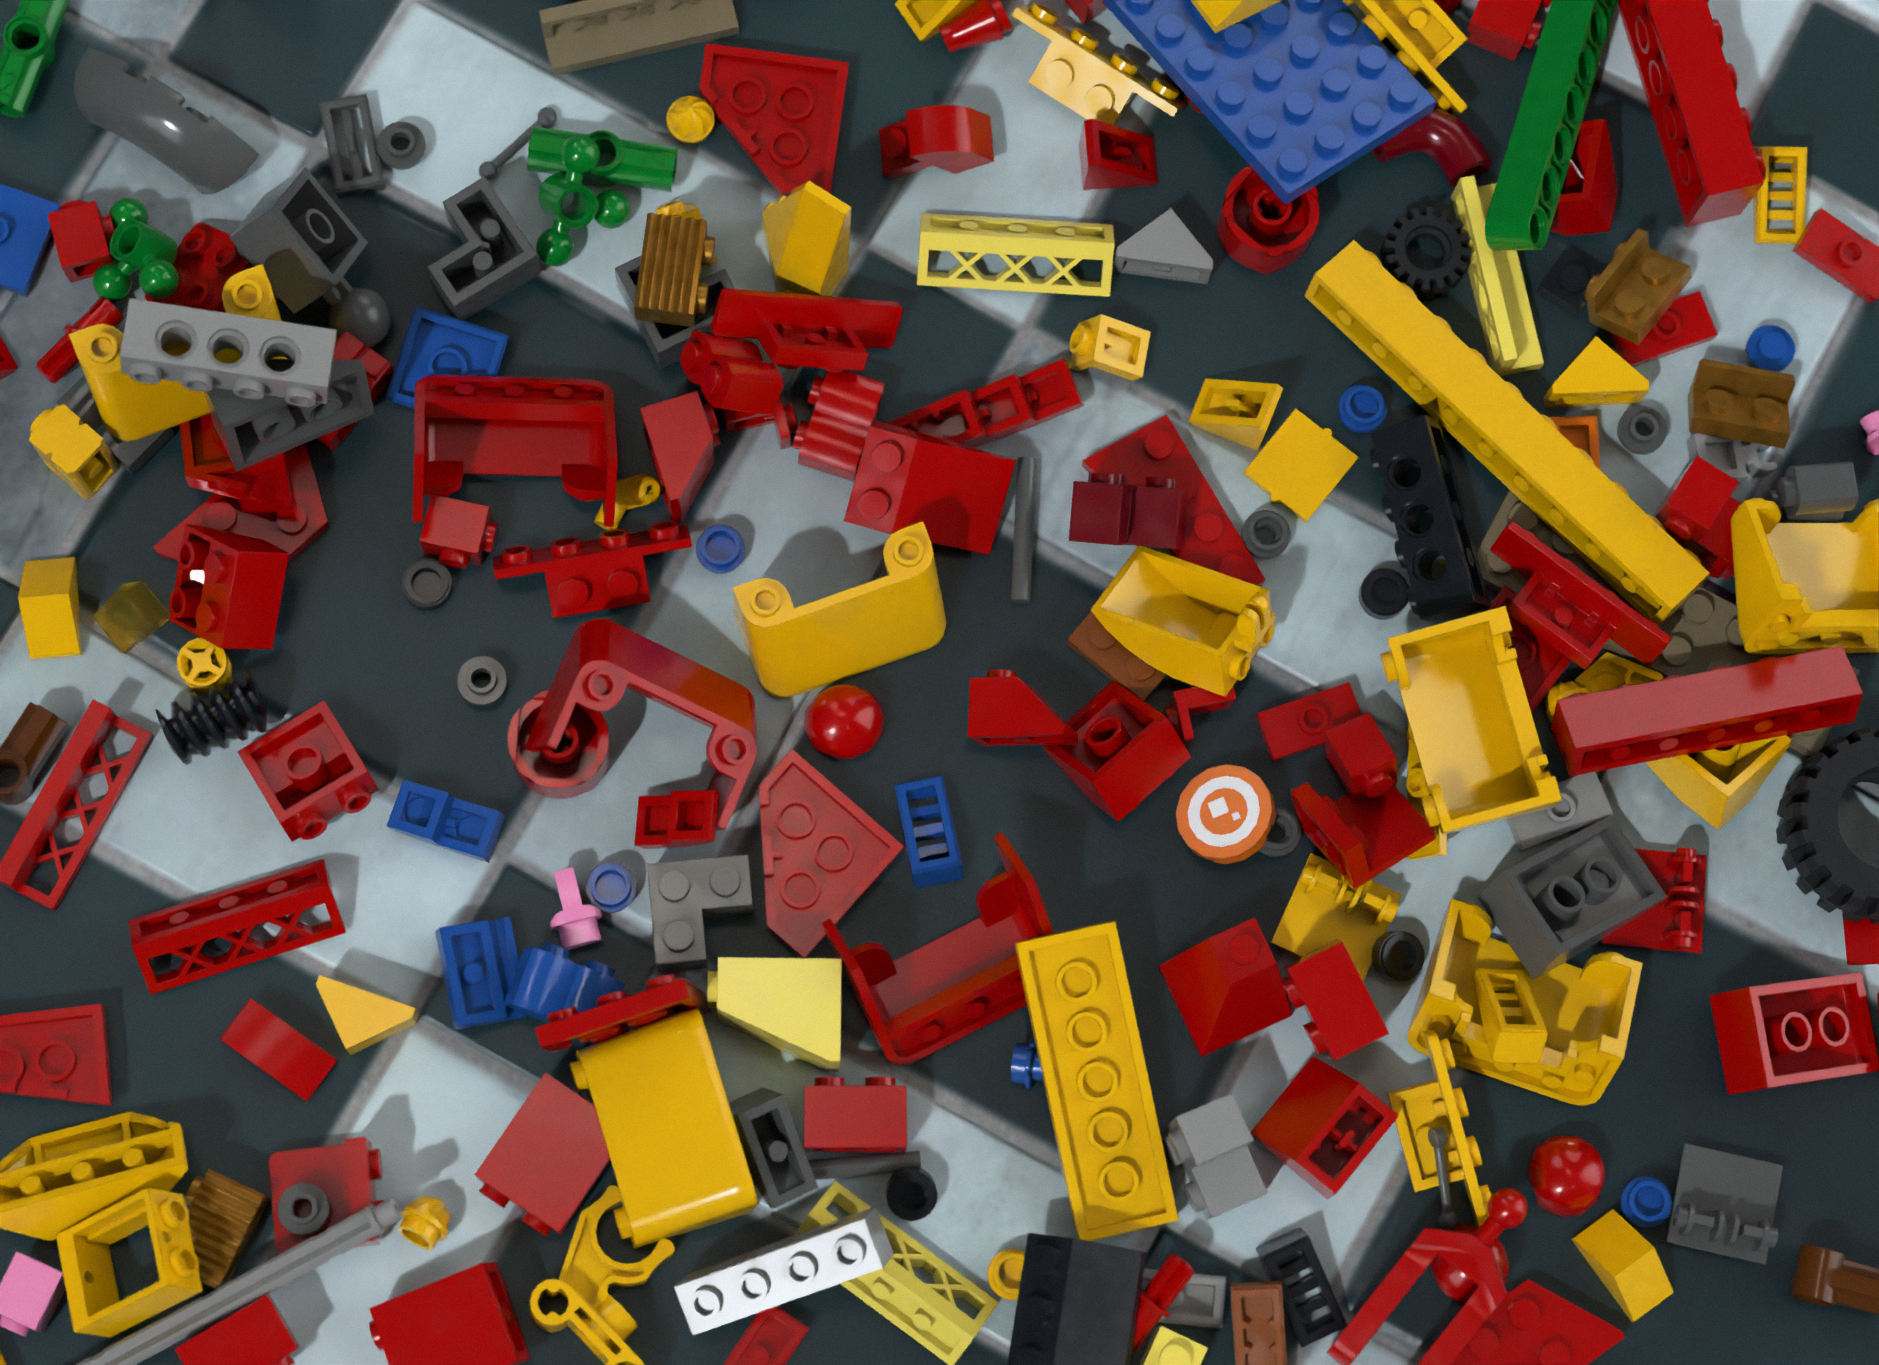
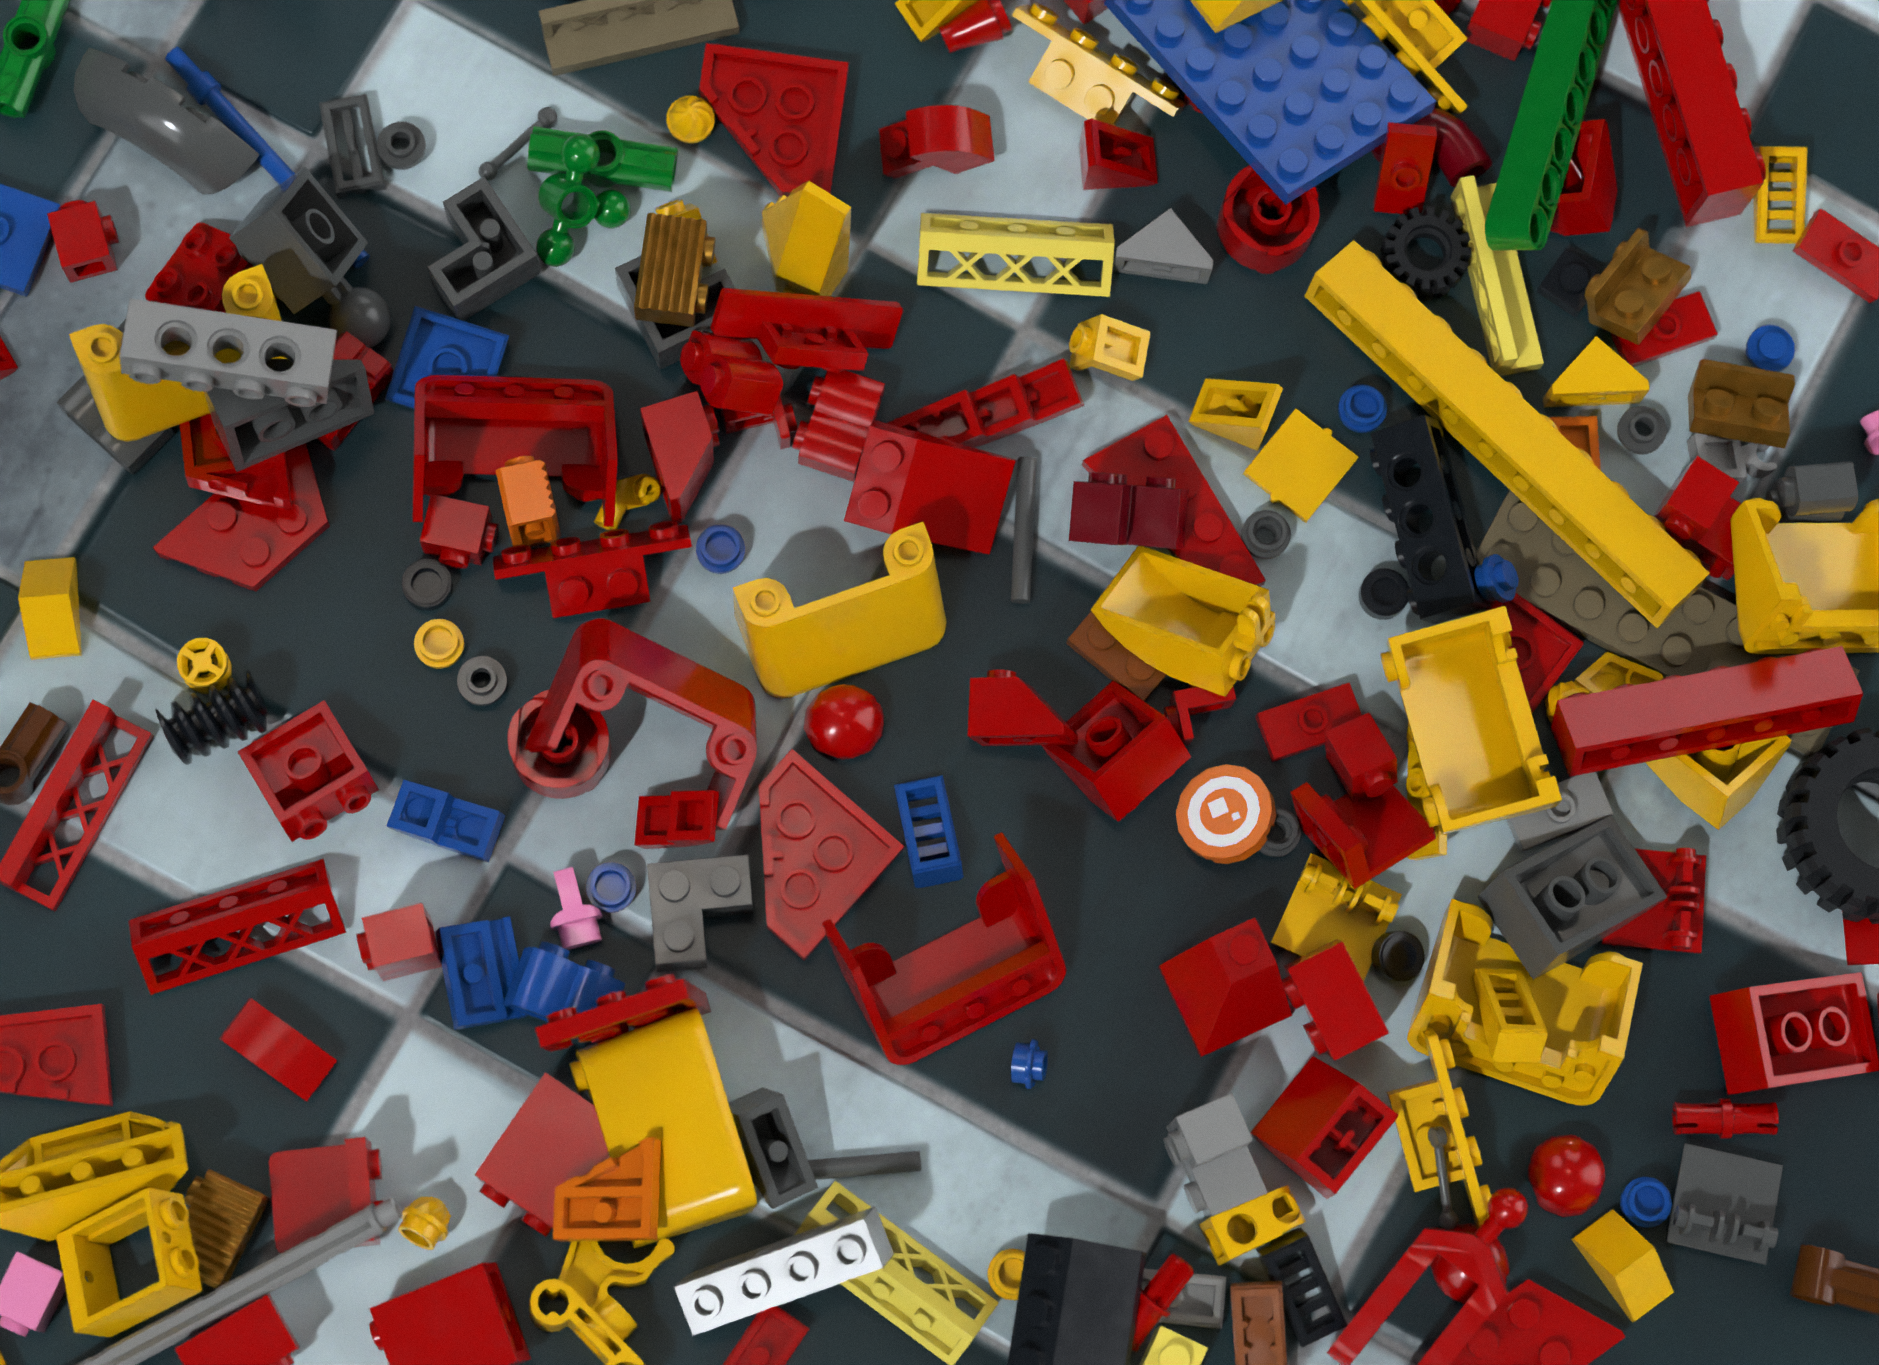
(62, 354): red axle -> none
(73, 450): yellow brick -> none
(131, 615): clear yellow slope -> none
(137, 248): green piece -> none
(206, 90): none -> blue bar
(228, 588): red slope -> none
(315, 1220): dark grey plate -> none
(362, 1015): yellow slope -> none
(399, 942): none -> brick
(439, 643): none -> yellow plate
(528, 502): none -> orange brick
(612, 1200): none -> orange wing
(783, 1004): light yellow slope -> none
(855, 1116): red brick -> none
(911, 1193): black tile -> none
(1096, 1081): yellow plate -> none
(1251, 1224): none -> yellow leg
(1404, 168): none -> red plate
(1496, 579): none -> blue plate
(1571, 607): red bracket -> none
(1725, 1118): none -> red pin

